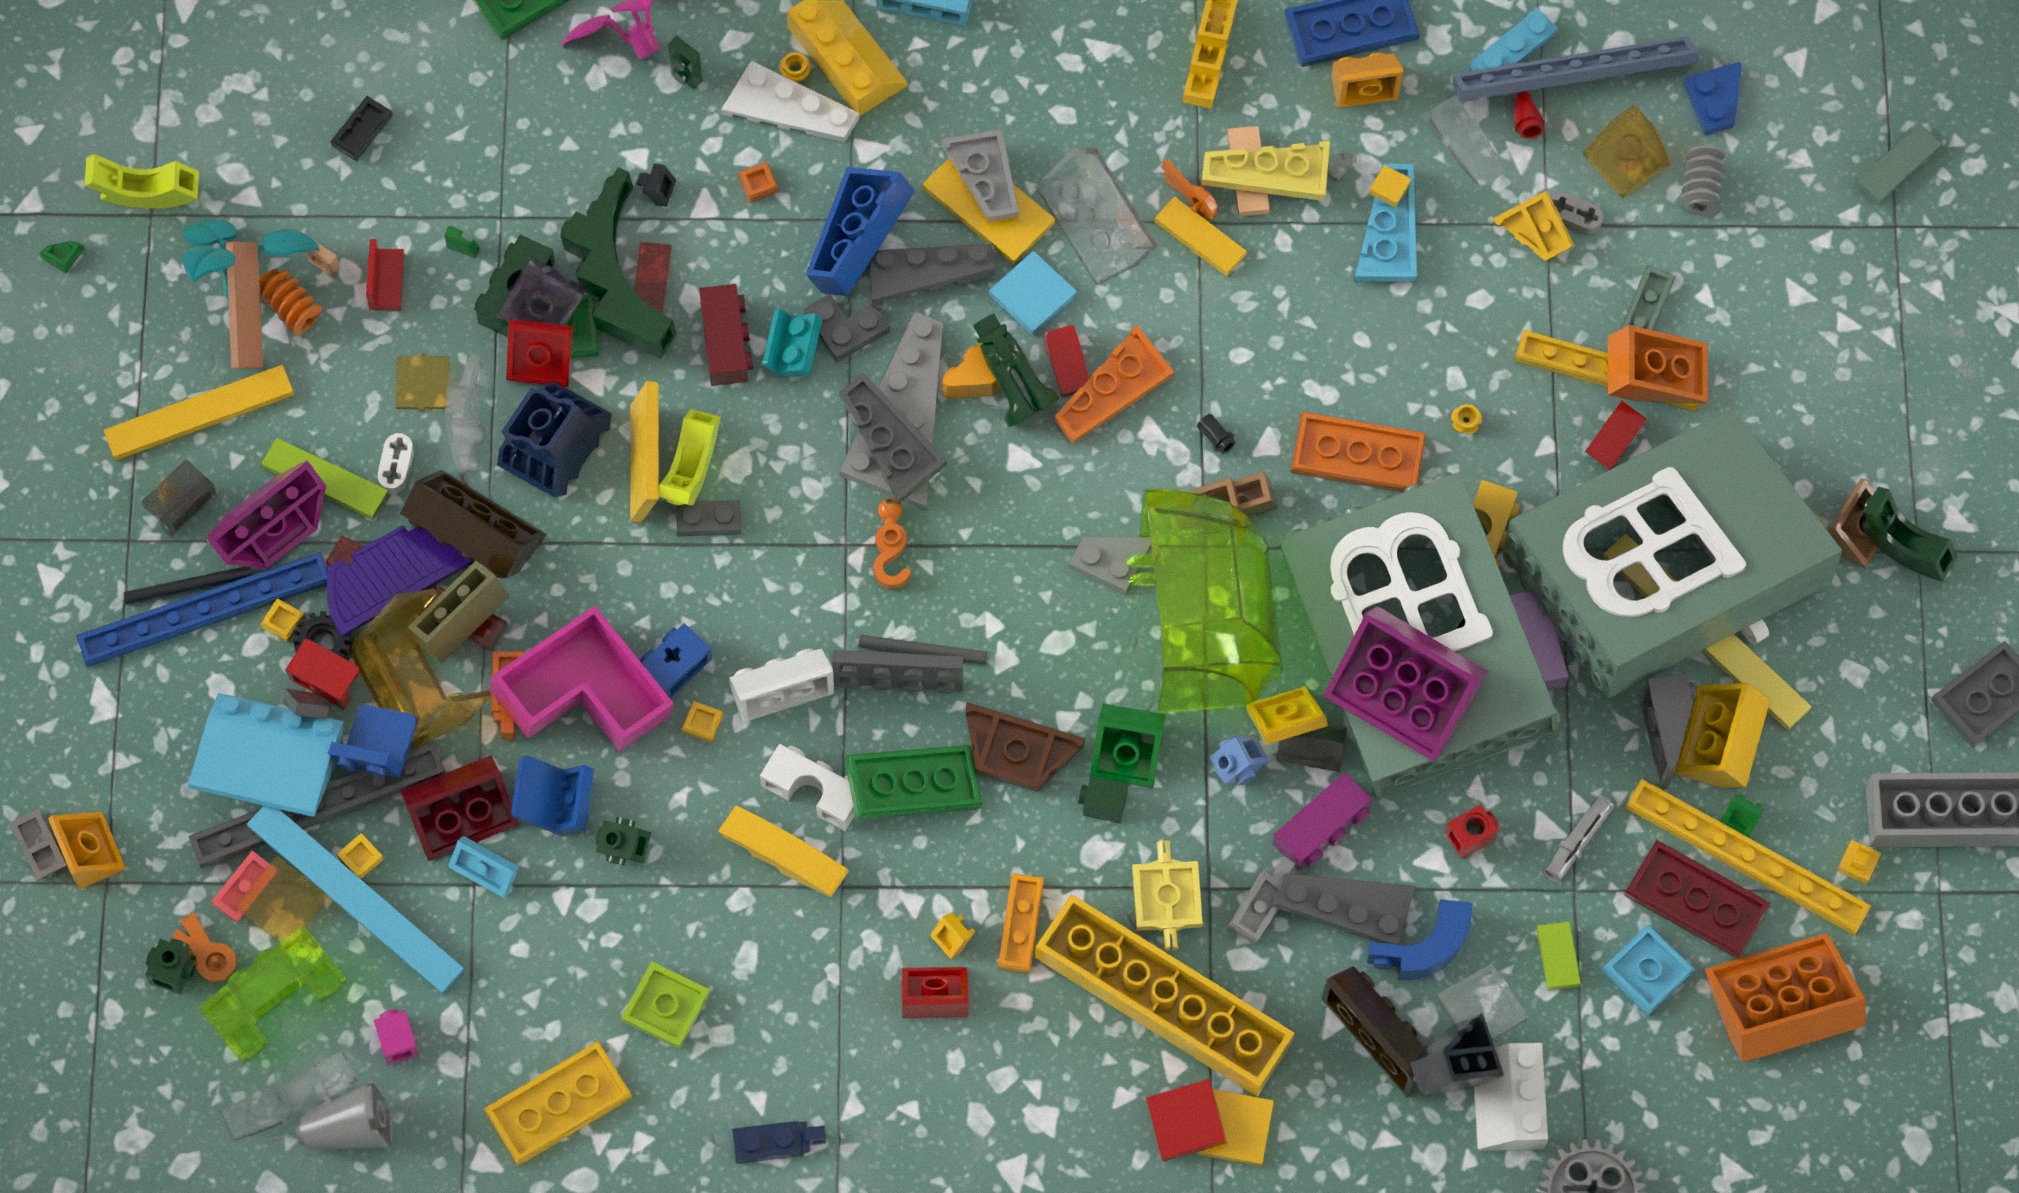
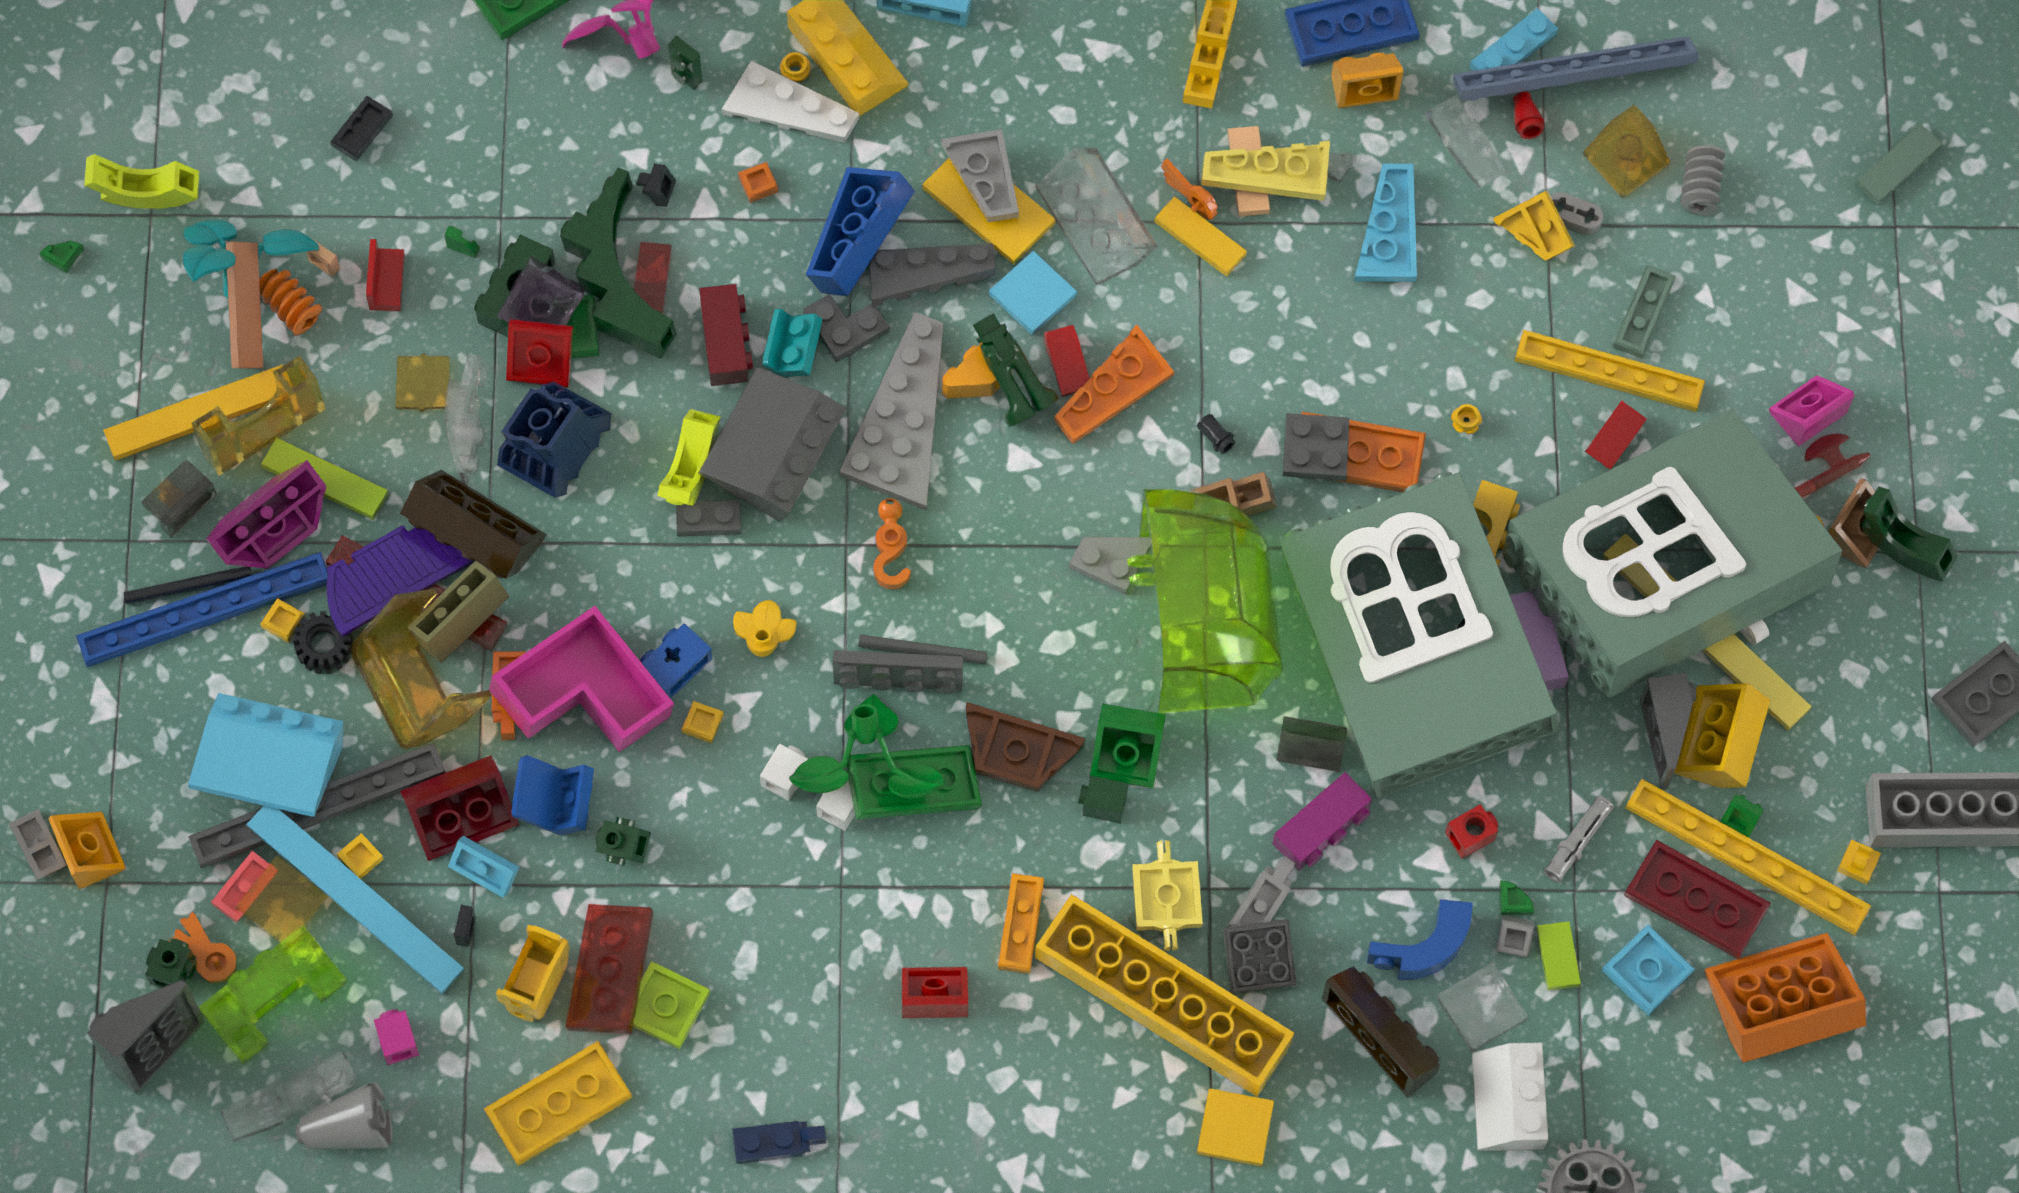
(145, 1032): none -> dark grey slope
(293, 404): none -> clear yellow arch
(306, 703): dark grey tile -> none
(322, 673): red panel -> none
(376, 742): blue bracket -> none
(389, 462): white beam -> none
(464, 925): none -> black tile
(535, 974): none -> yellow piece
(609, 969): none -> clear red tile
(644, 451): yellow tile -> none
(763, 624): none -> yellow plate
(772, 442): none -> dark grey slope
(782, 684): white slope -> none
(784, 851): yellow slope -> none
(865, 724): none -> green plant
(894, 442): dark grey wing -> none
(951, 934): yellow tile -> none
(1186, 1120): red tile -> none
(1239, 759): medium blue brick -> none
(1259, 956): none -> dark grey tile
(1286, 715): yellow tile -> none
(1316, 447): none -> dark grey plate
(1354, 906): dark grey wing -> none
(1390, 186): yellow tile -> none
(1405, 683): magenta slope -> none
(1458, 1059): black wedge -> none
(1514, 900): none -> green tile
(1515, 936): none -> light grey slope
(1657, 367): orange slope -> none
(1715, 97): blue wing -> none
(1811, 408): none -> dark pink slope
(1828, 449): none -> clear red piece

